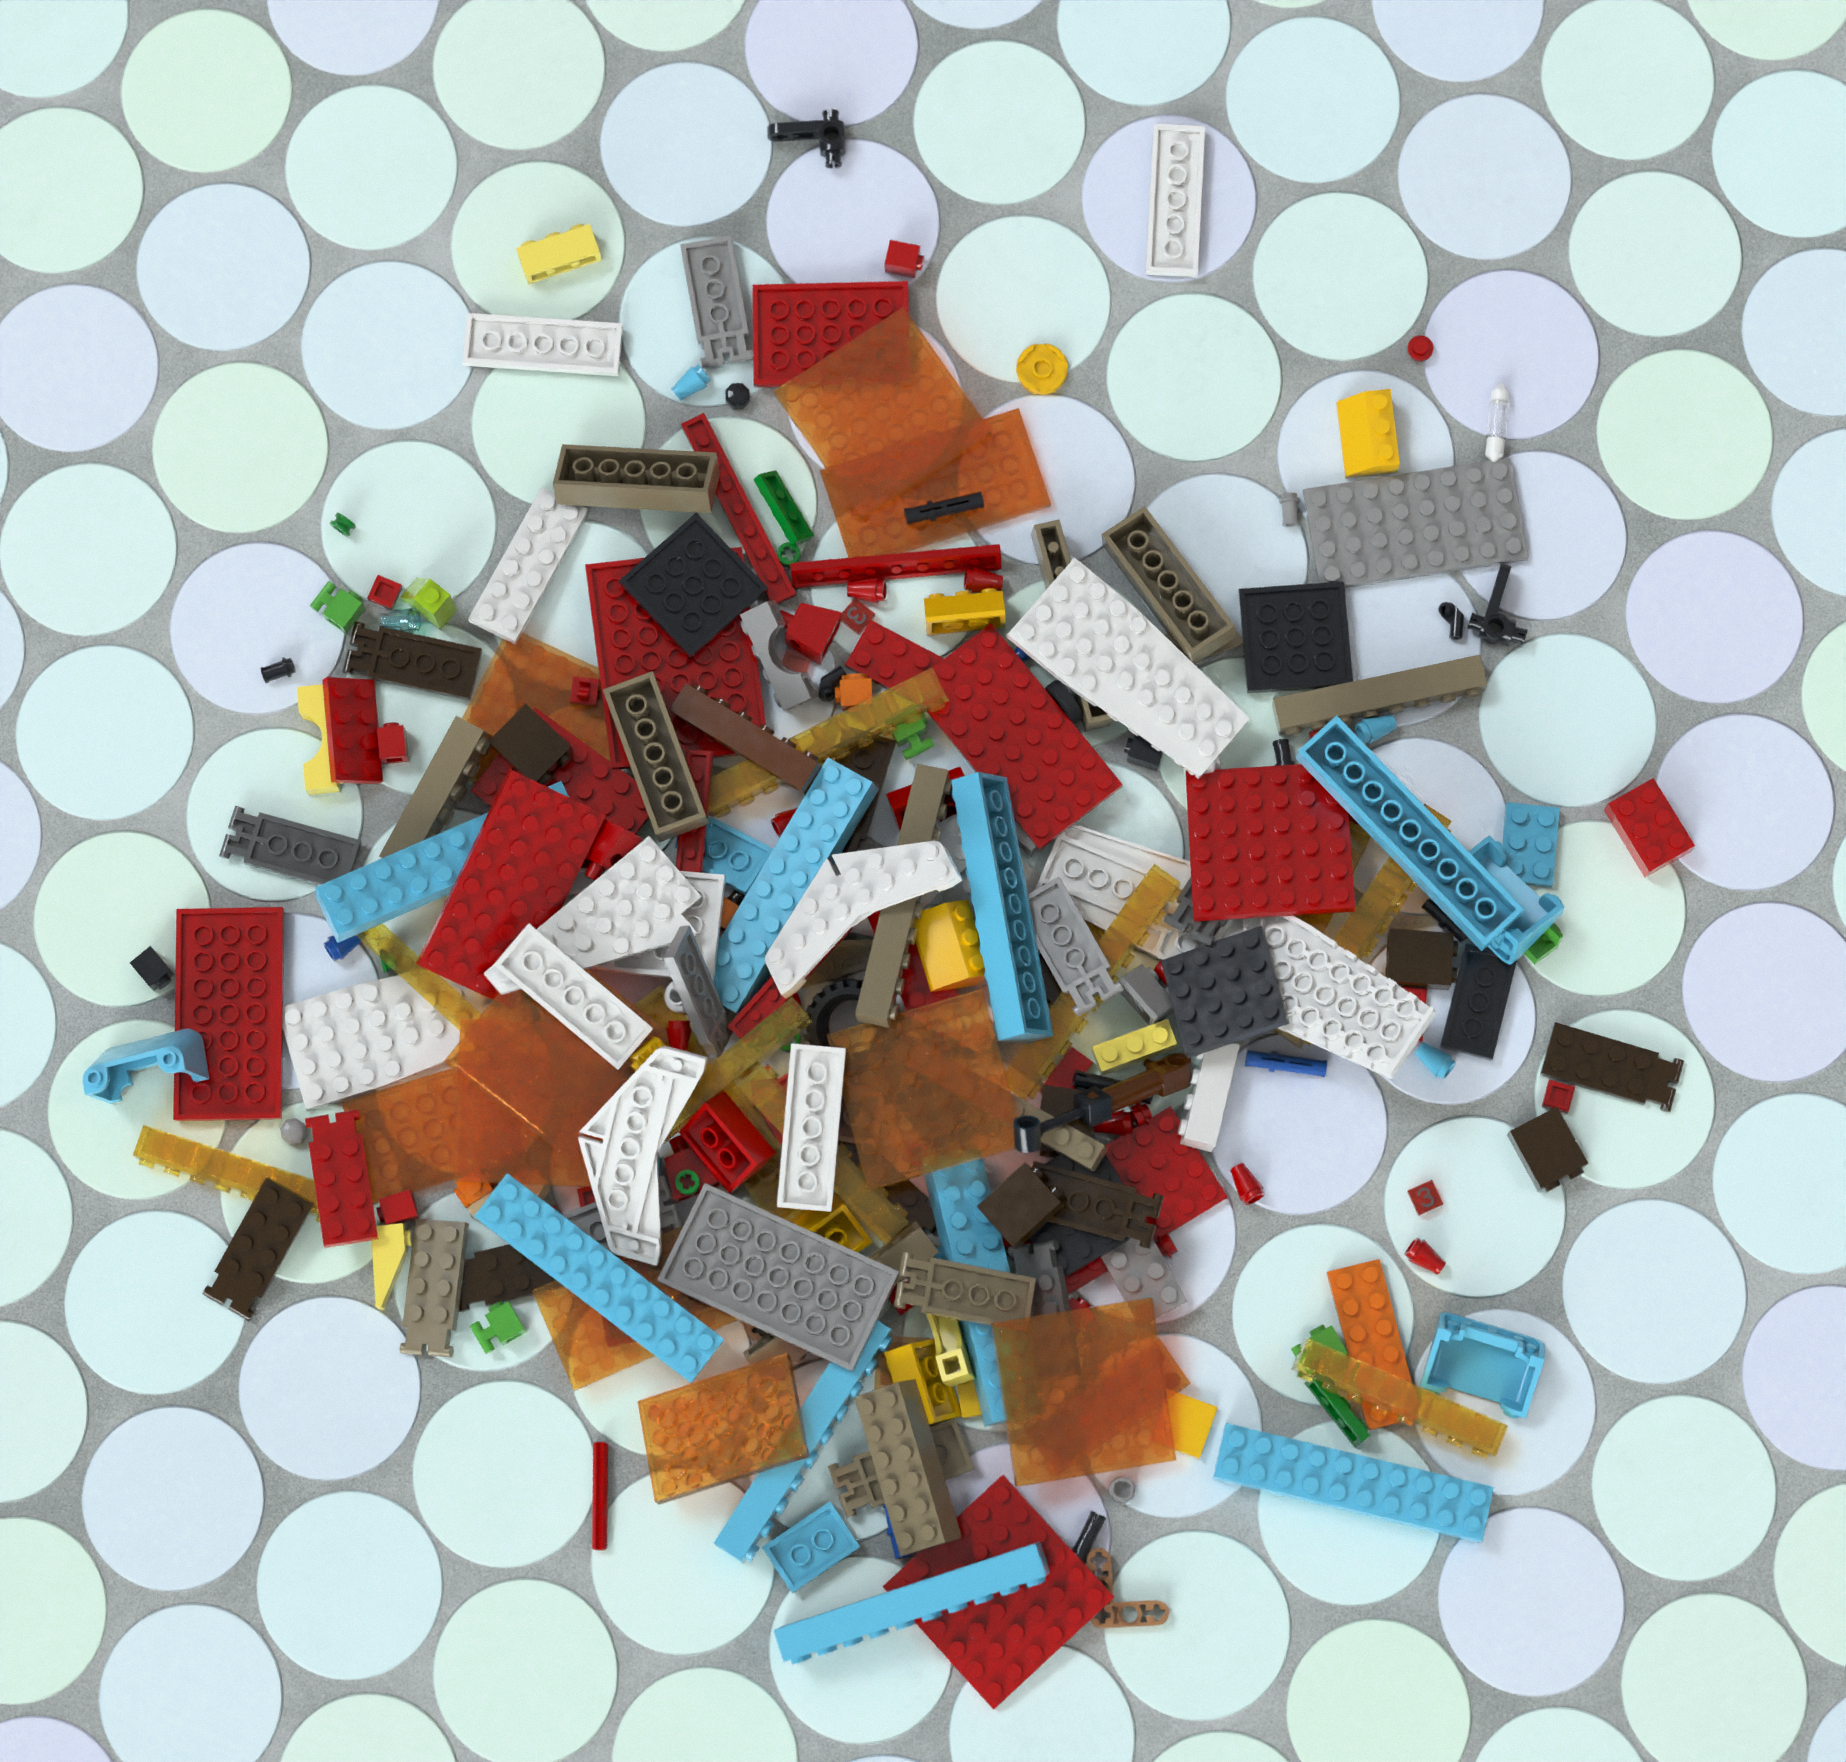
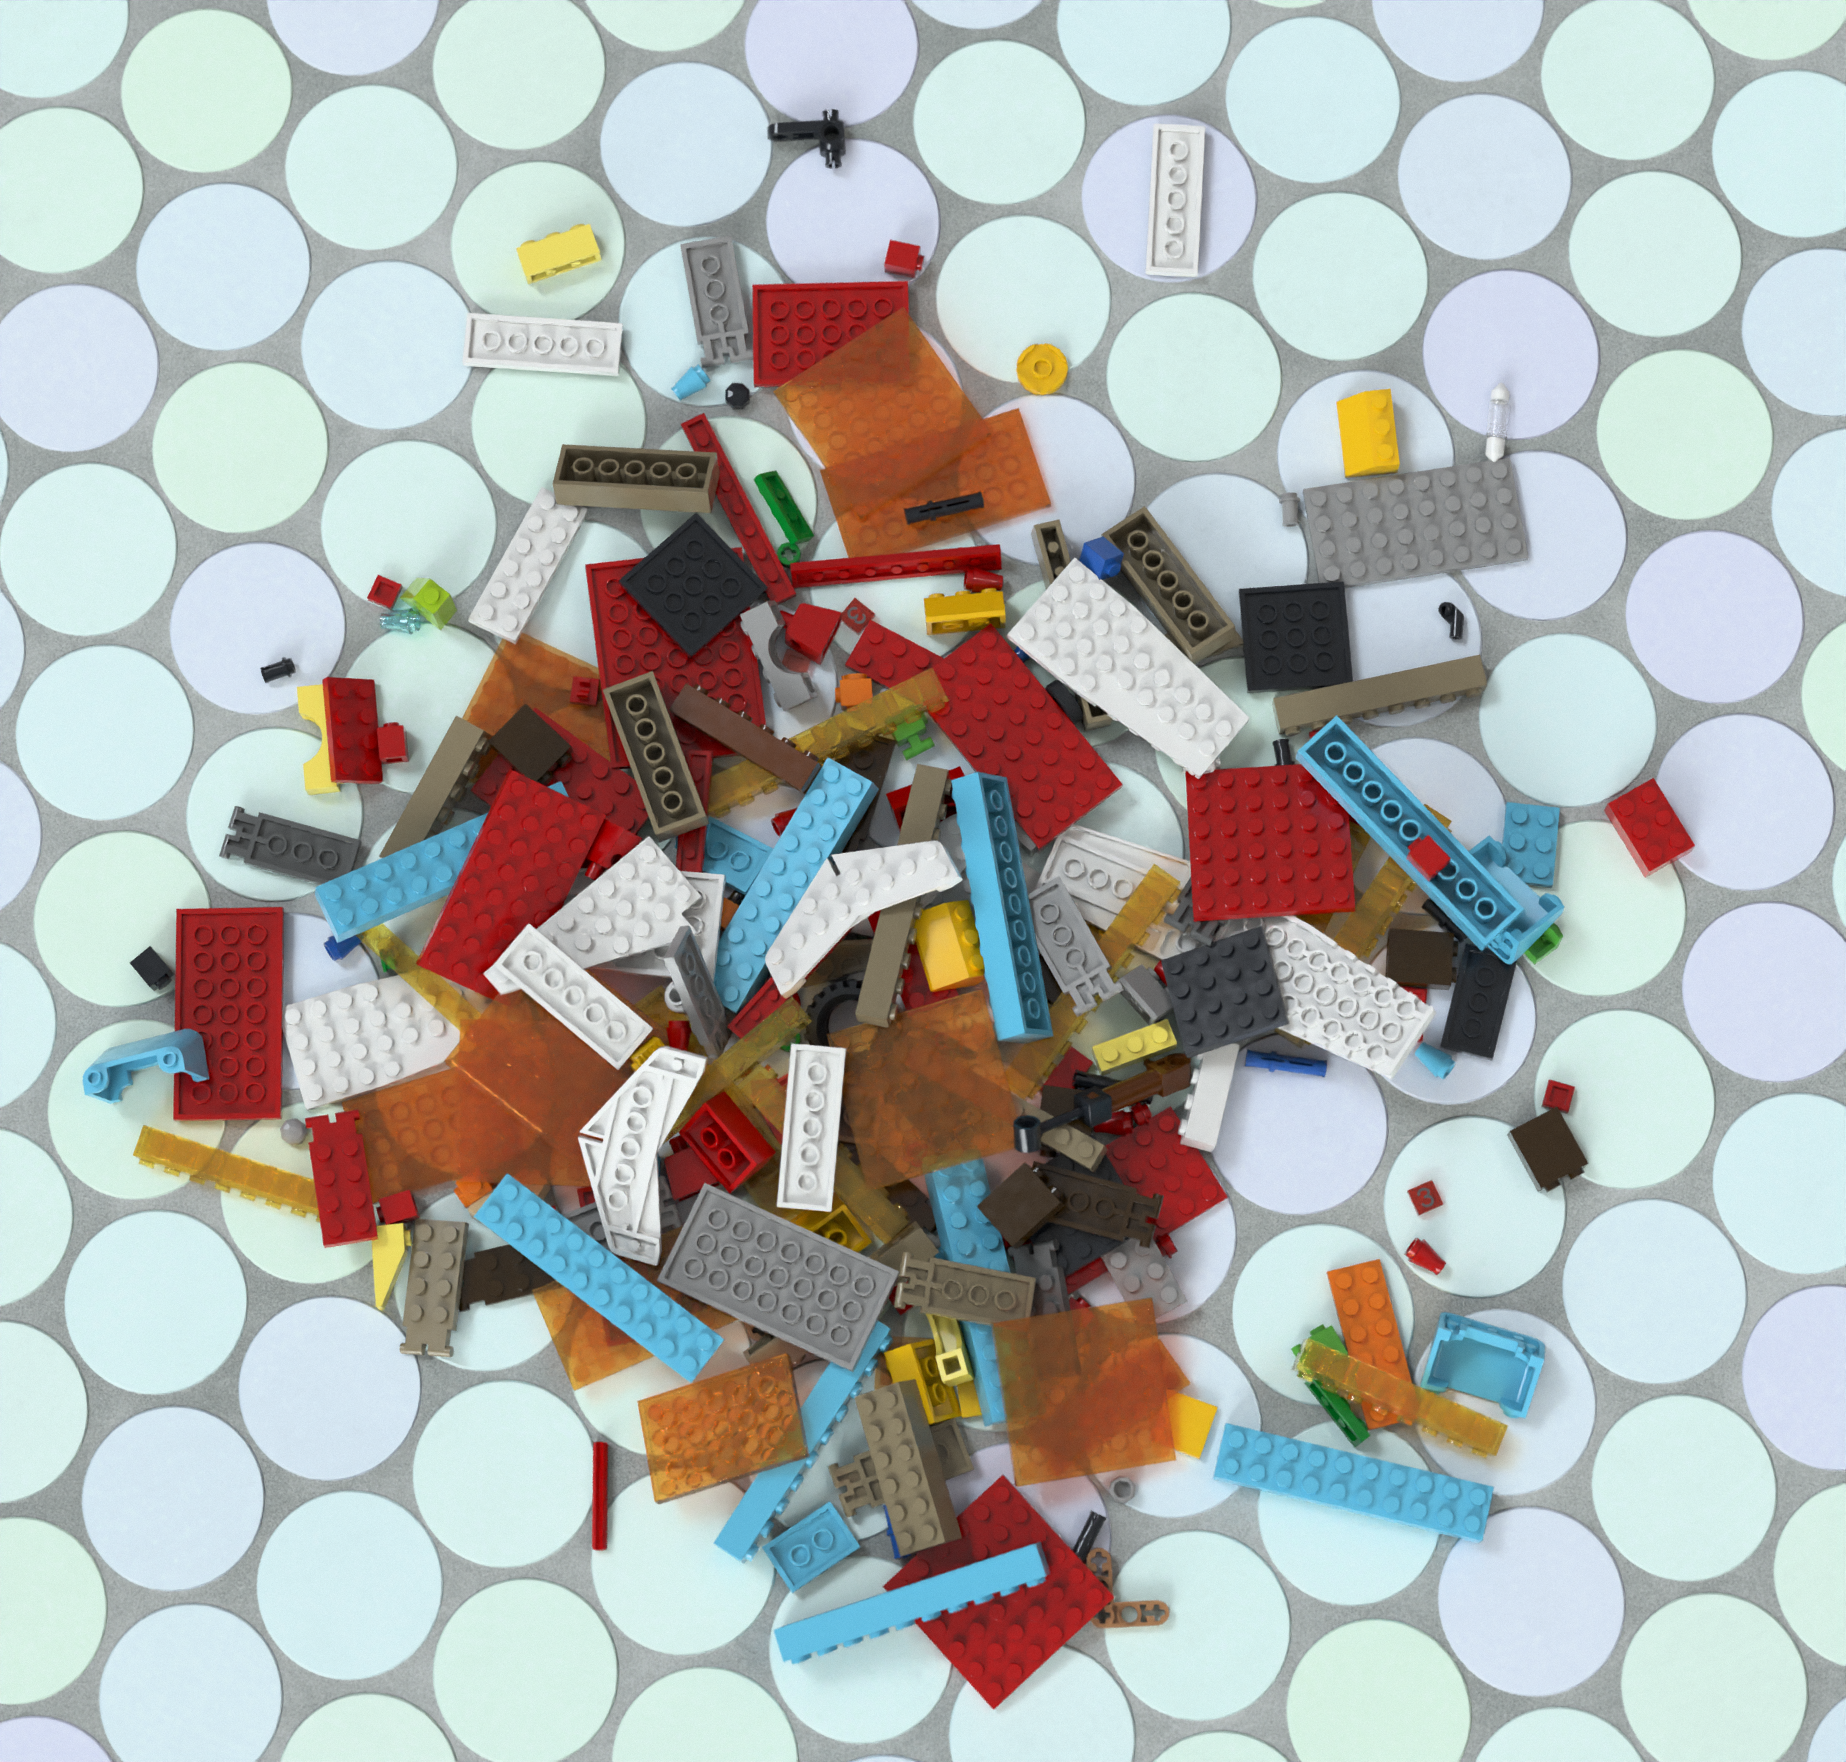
(258, 1247): dark brown hinge -> none
(342, 524): green bush -> none
(342, 609): bright green brick -> none
(414, 661): dark brown hinge -> none
(504, 1325): bright green brick -> none
(694, 1178): green bush -> none
(828, 683): black arm -> none
(868, 590): red cone -> none
(1101, 557): none -> blue brick
(1142, 753): black brick -> none
(1246, 1184): red cone -> none
(1374, 728): medium azure cone -> none
(1420, 348): red plate -> none
(1427, 857): none -> red brick
(1509, 631): black piece -> none
(1610, 1067): dark brown hinge -> none

